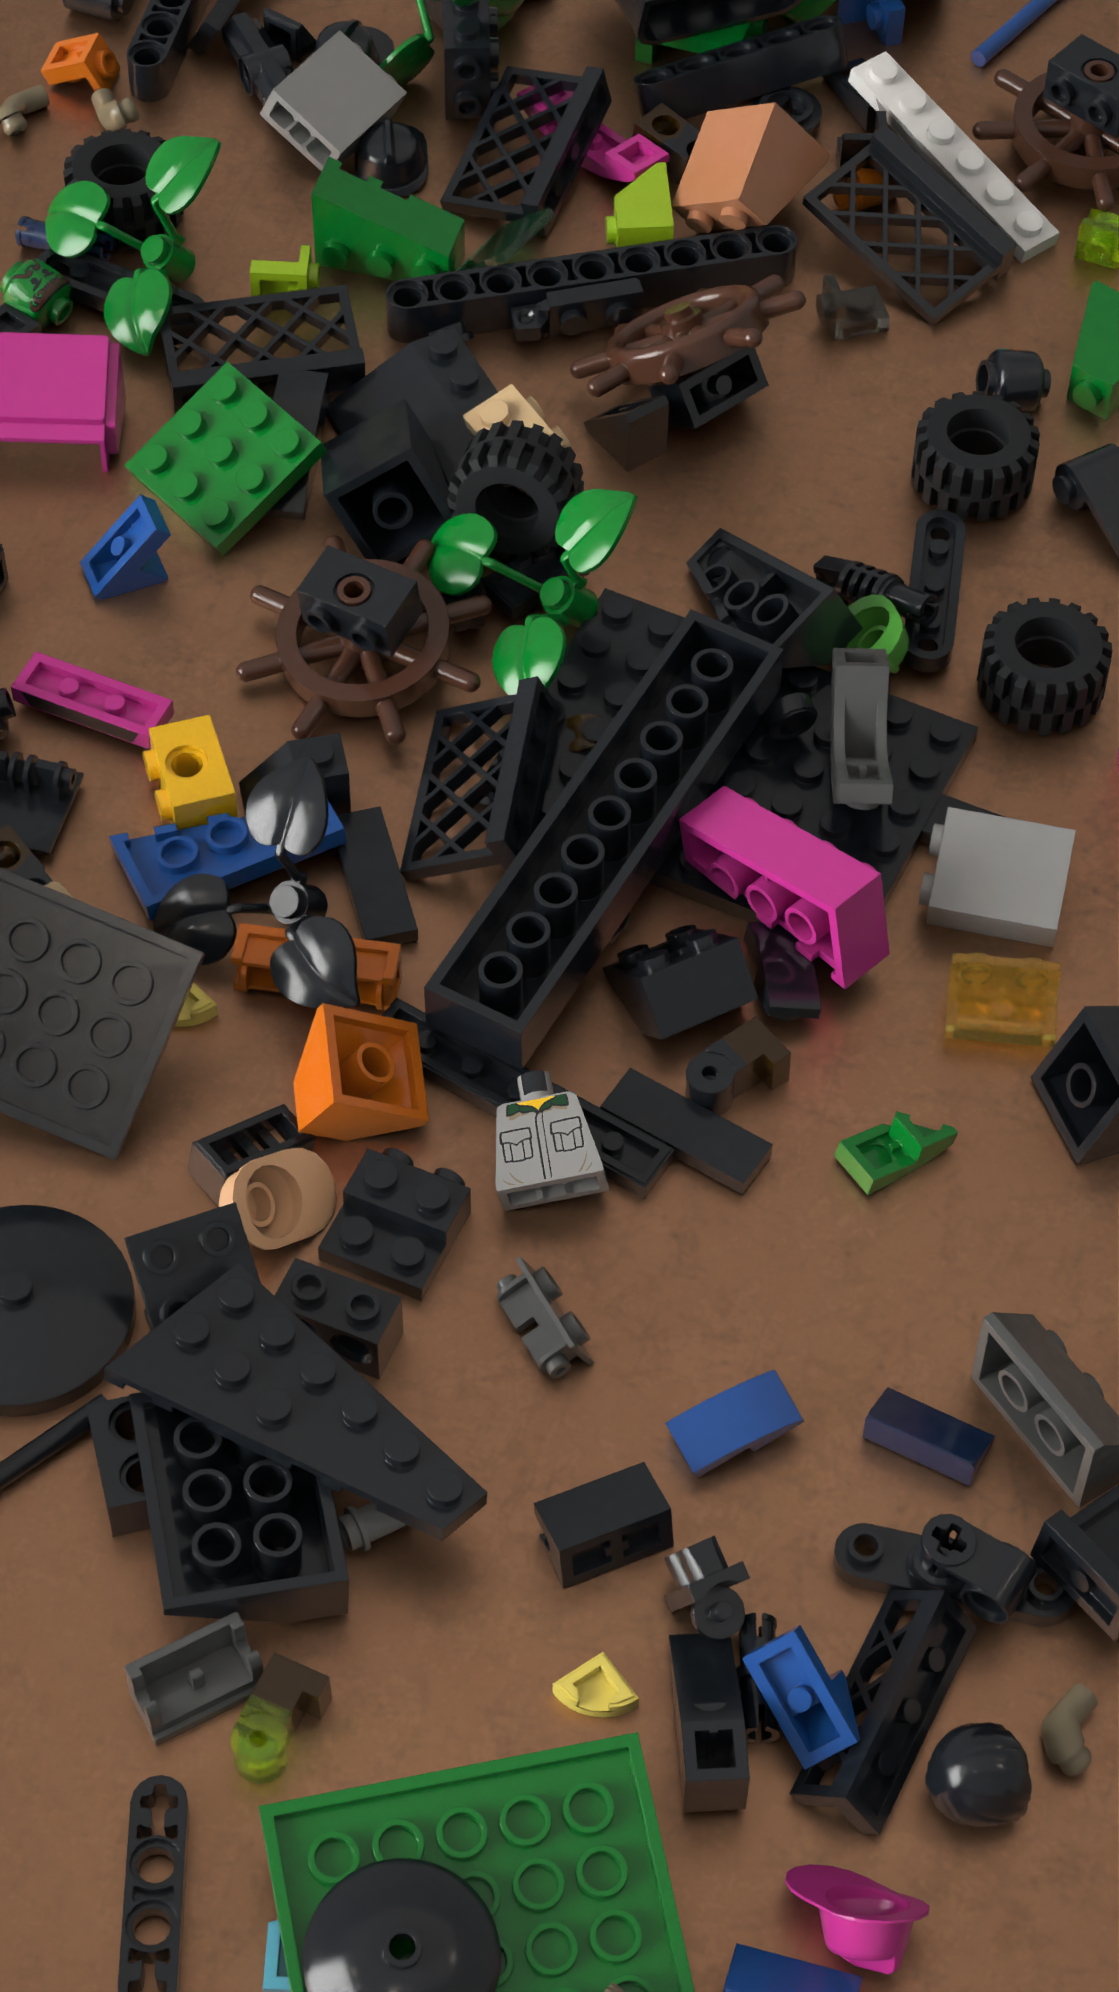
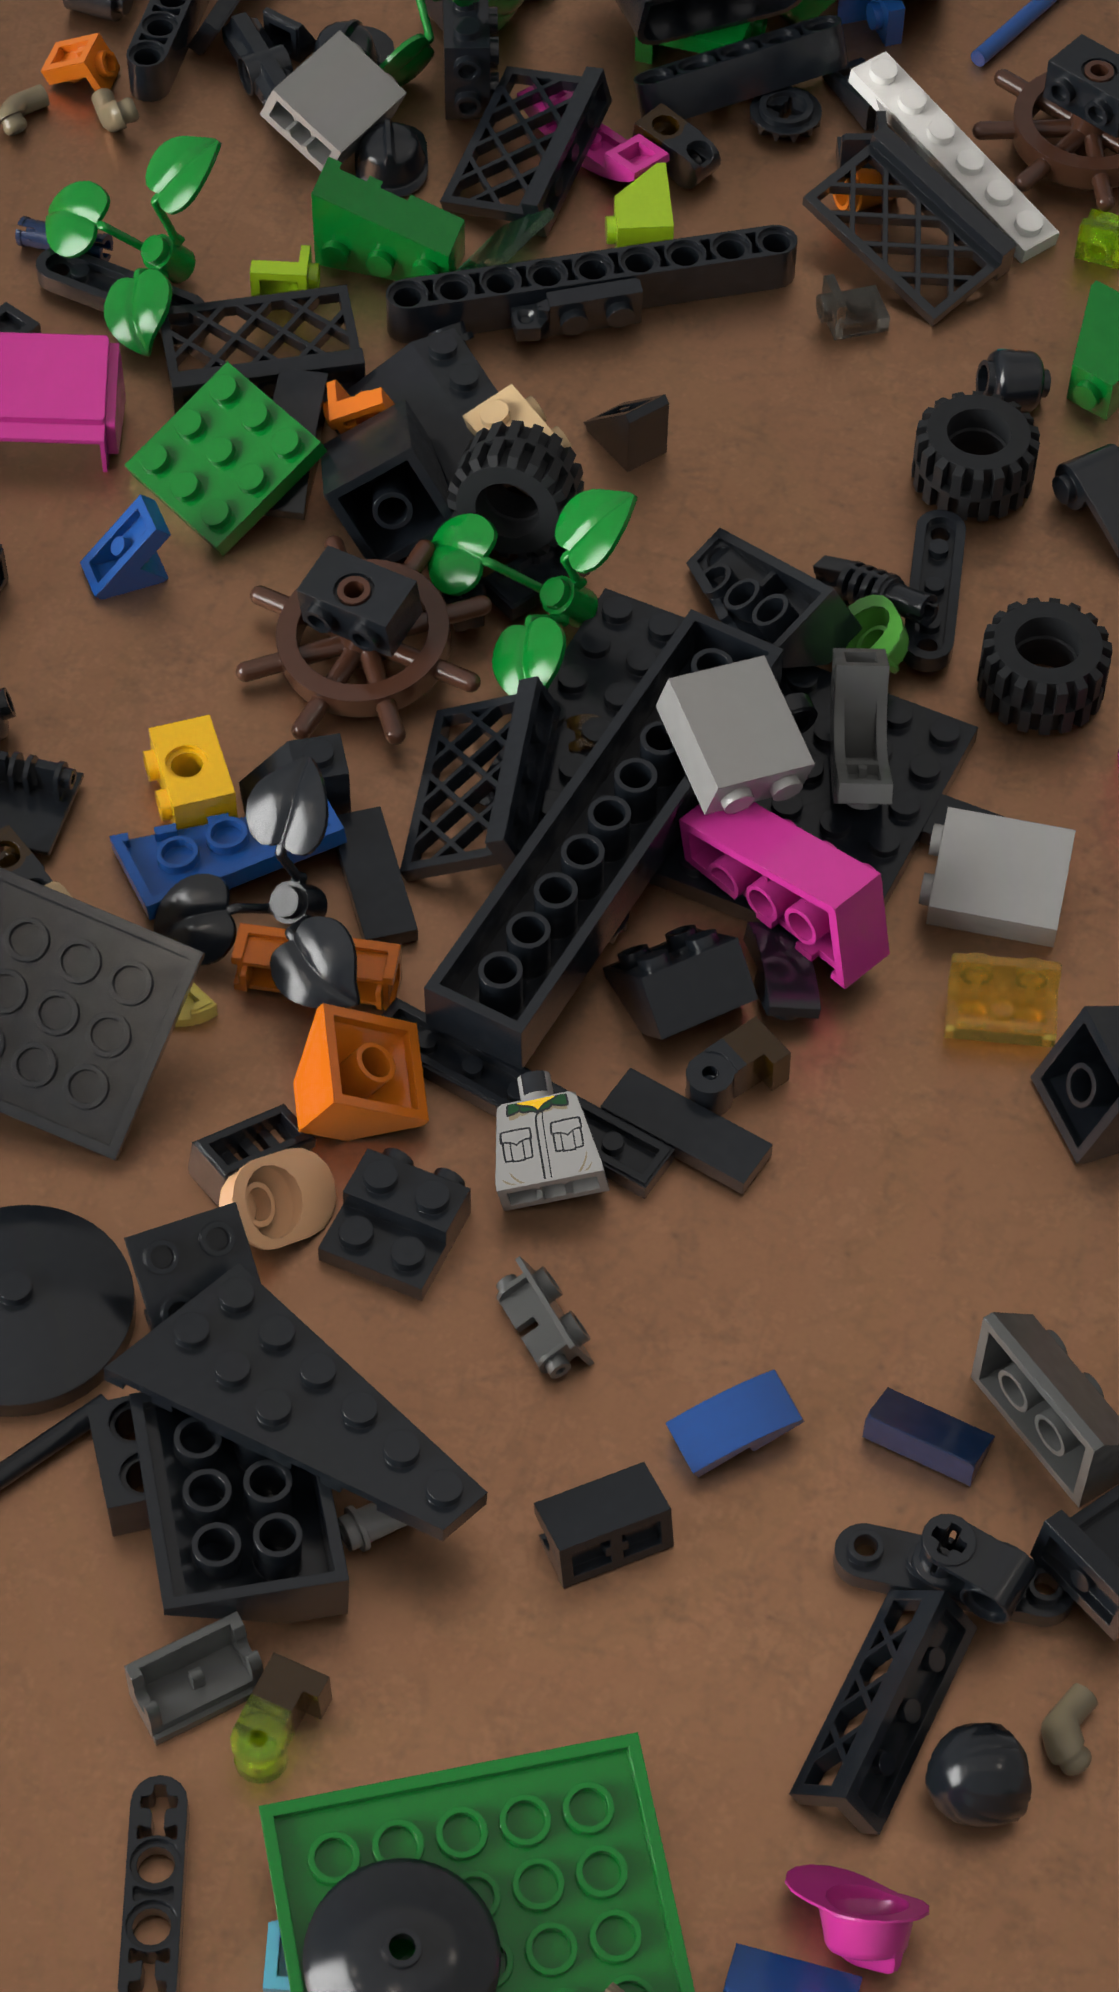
(38, 292): green head -> none
(91, 699): dark pink plate -> none
(119, 166): black tyre -> none
(346, 412): none -> orange bracket
(346, 1314): black brick -> none
(596, 1689): light yellow tile -> none
(694, 350): reddish brown brick -> none
(704, 1584): black hips -> none
(708, 1724): black slope -> none
(735, 735): none -> light grey brick
(745, 168): nougat slope -> none
(752, 1700): black pin -> none
(803, 1697): blue slope -> none
(891, 1151): green slope -> none

